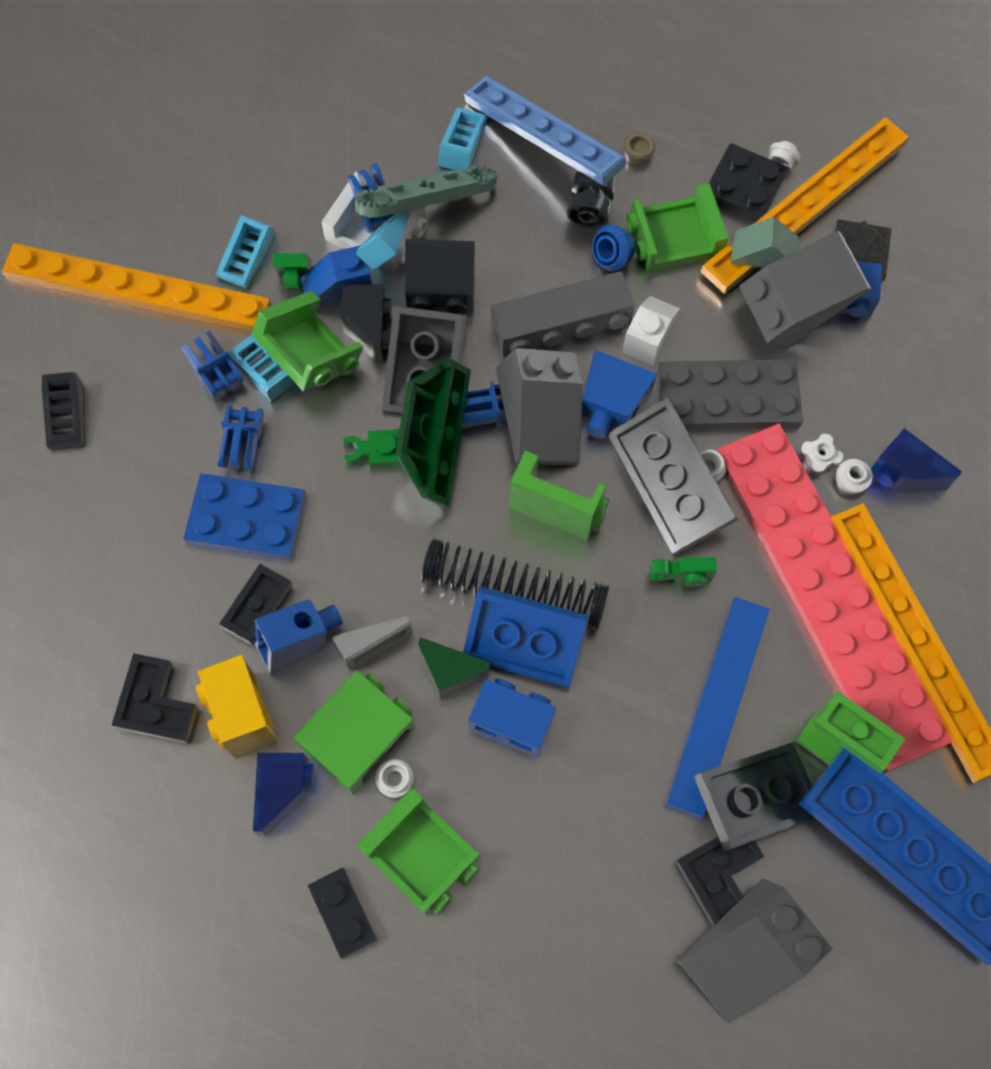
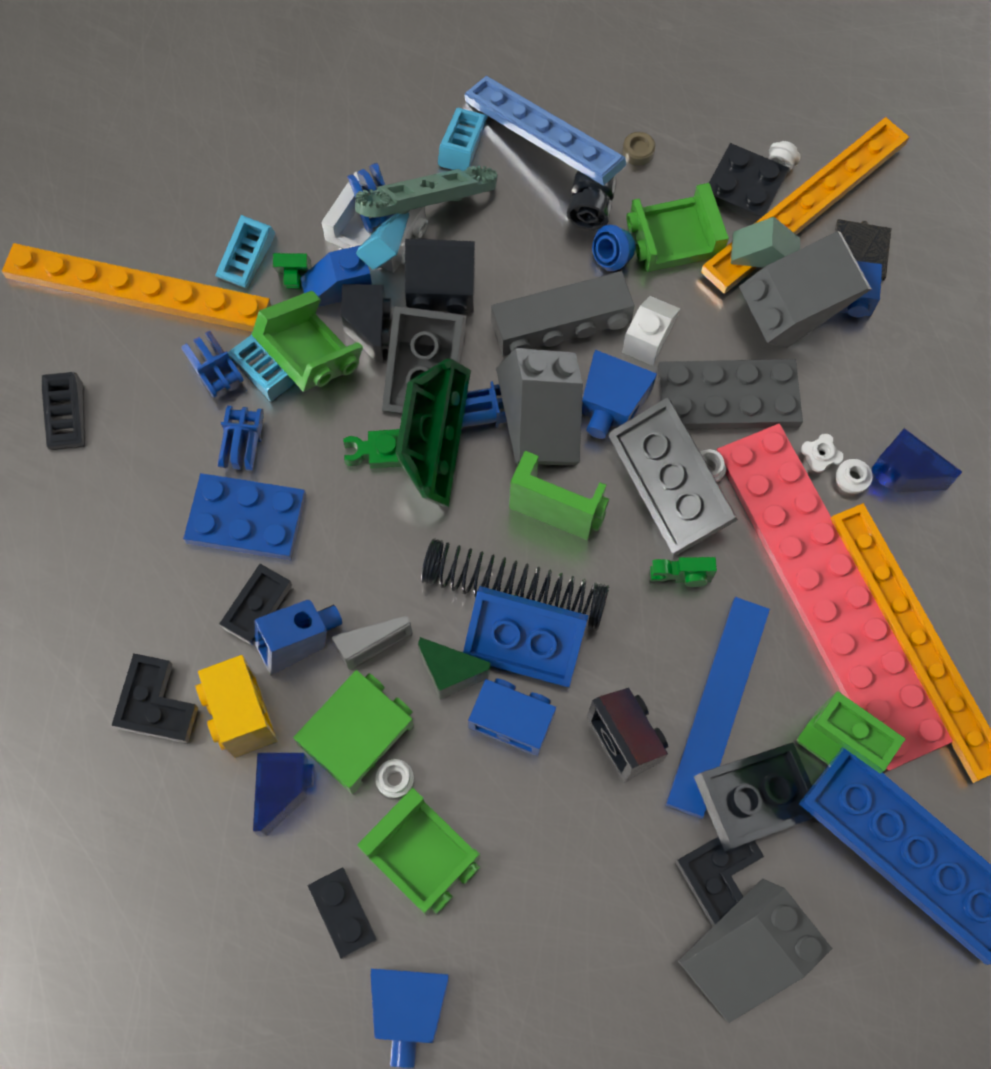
(406, 1010): none -> blue torso
(627, 733): none -> black slope

